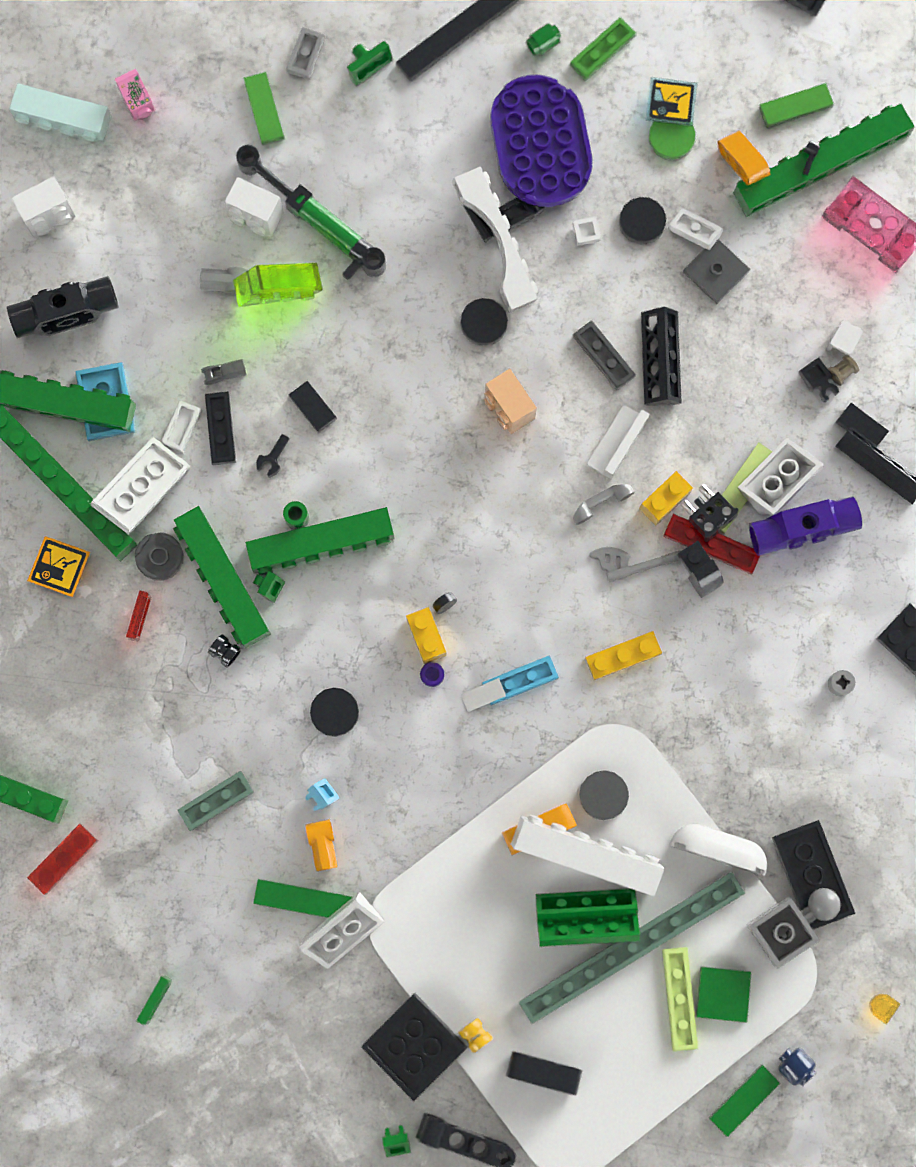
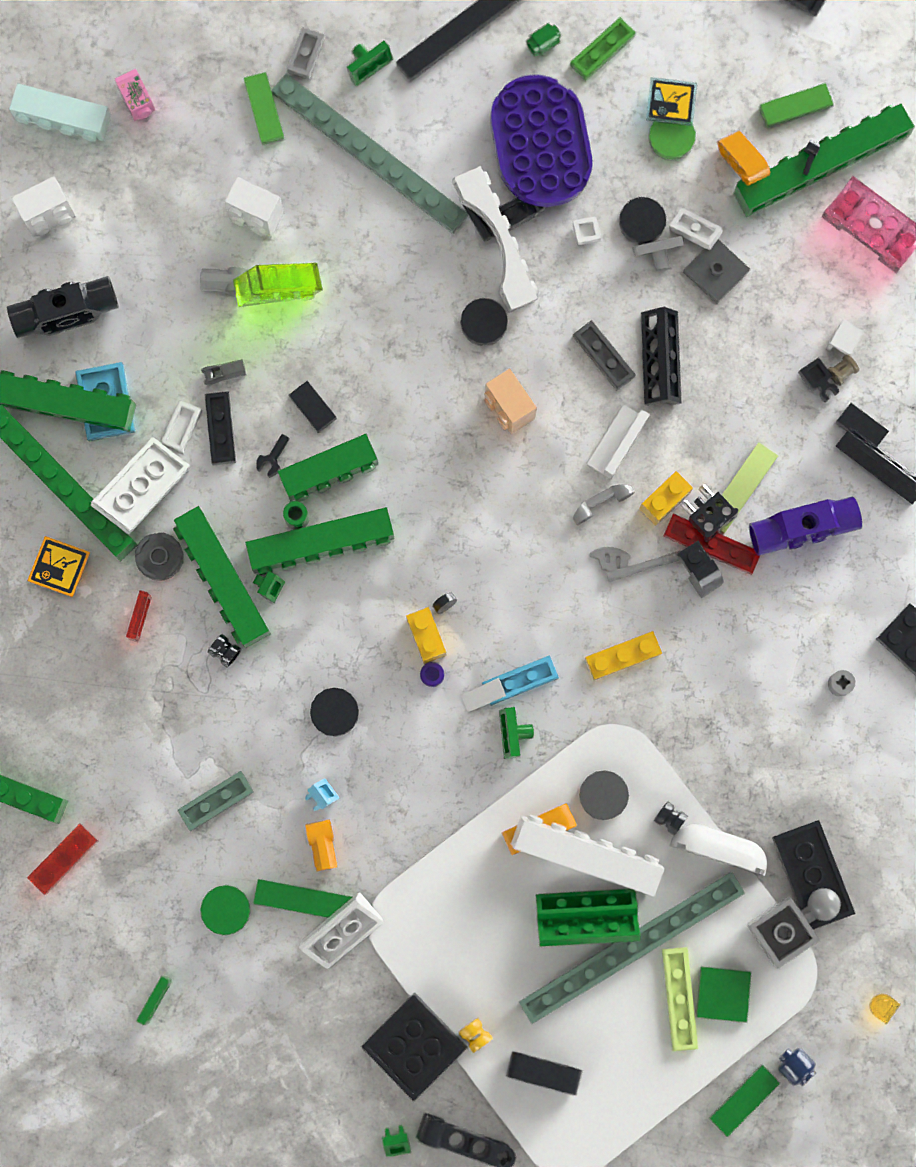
(225, 910): none -> green tile
(303, 205): piece -> none
(328, 467): none -> green brick
(369, 153): none -> sand green plate
(512, 733): none -> green tile
(658, 250): none -> light grey tile
(671, 818): none -> black wheel
(779, 478): white slope -> none

